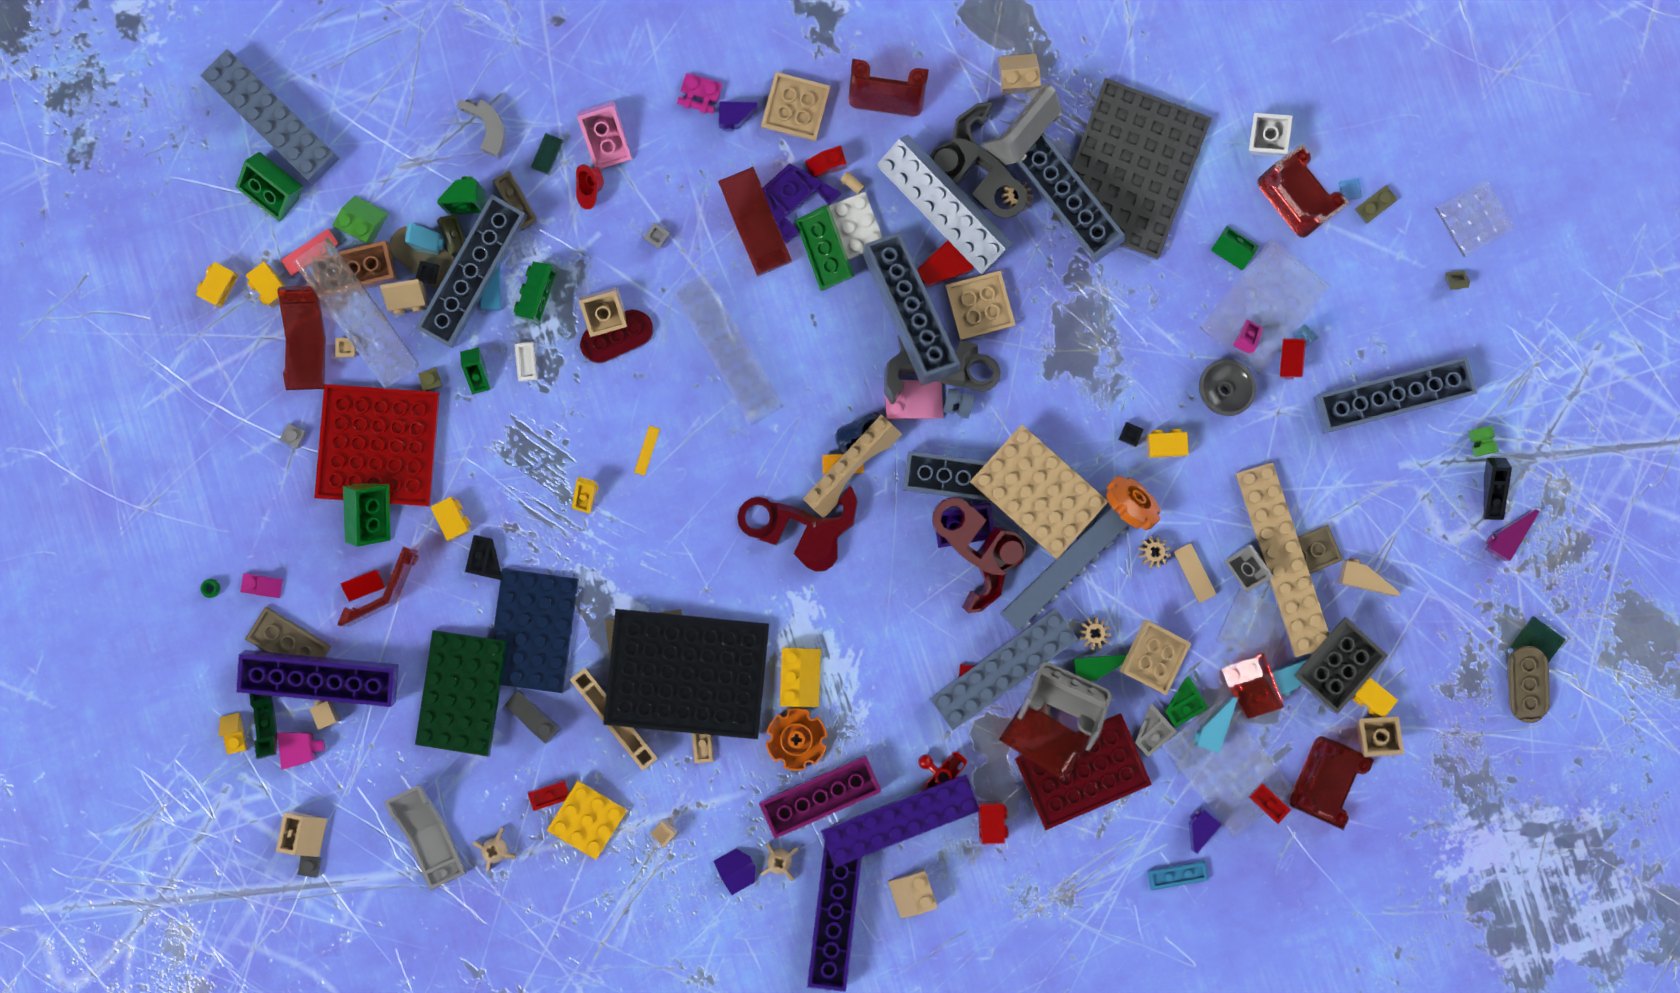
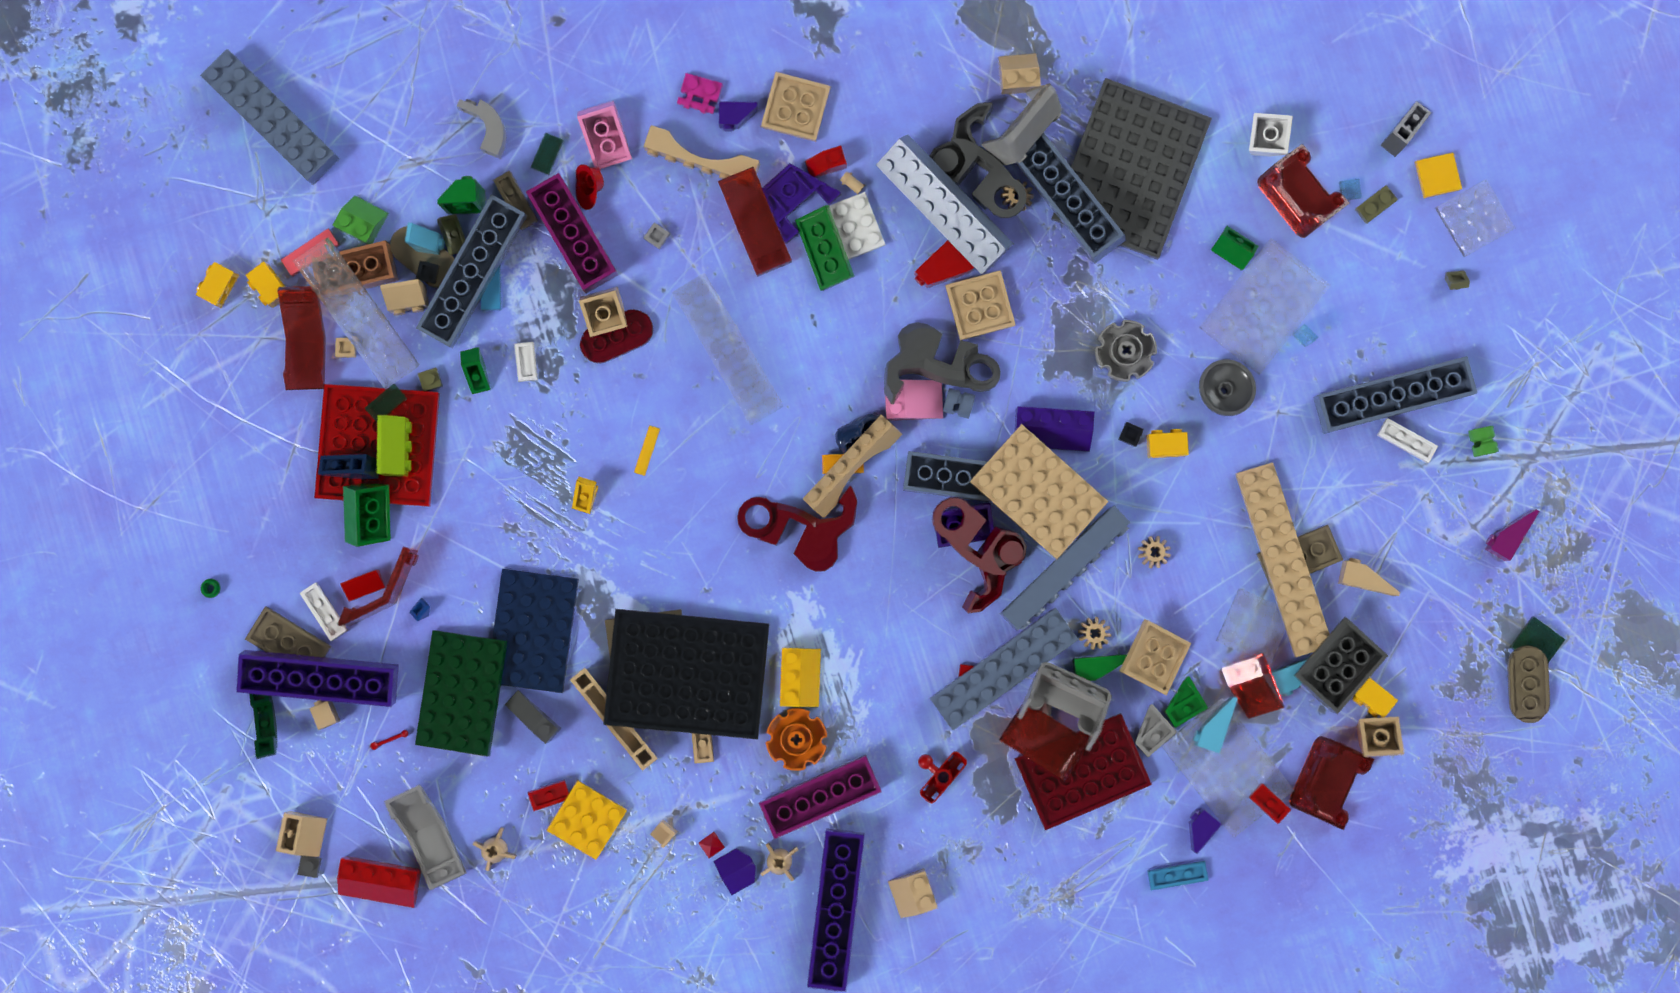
(233, 733): yellow slope -> none
(261, 585): dark pink slope -> none
(268, 186): green slope -> none
(293, 436): light grey plate -> none
(298, 748): dark pink torso -> none
(323, 611): none -> white plate
(349, 466): none -> dark blue slope
(375, 745): none -> red hinge
(378, 881): none -> red slope
(386, 402): none -> clear green tile
(393, 445): none -> lime slope
(420, 610): none -> blue slope
(451, 519): yellow brick -> none
(483, 558): black wing -> none
(535, 292): green slope -> none
(572, 233): none -> magenta brick
(662, 143): none -> tan arch
(711, 845): none -> red slope
(887, 94): clear red windscreen -> none
(900, 820): dark purple plate -> none
(910, 309): sand blue brick -> none
(992, 822): red brick -> none
(1058, 427): none -> dark purple slope
(1133, 502): orange piece -> none
(1140, 347): none -> light grey piece
(1194, 573): tan tile -> none
(1248, 337): dark pink slope -> none
(1248, 568): light grey slope -> none
(1292, 358): red panel -> none
(1406, 129): none -> dark grey slope
(1407, 440): none -> white plate
(1438, 175): none -> yellow tile
(1496, 487): black slope -> none

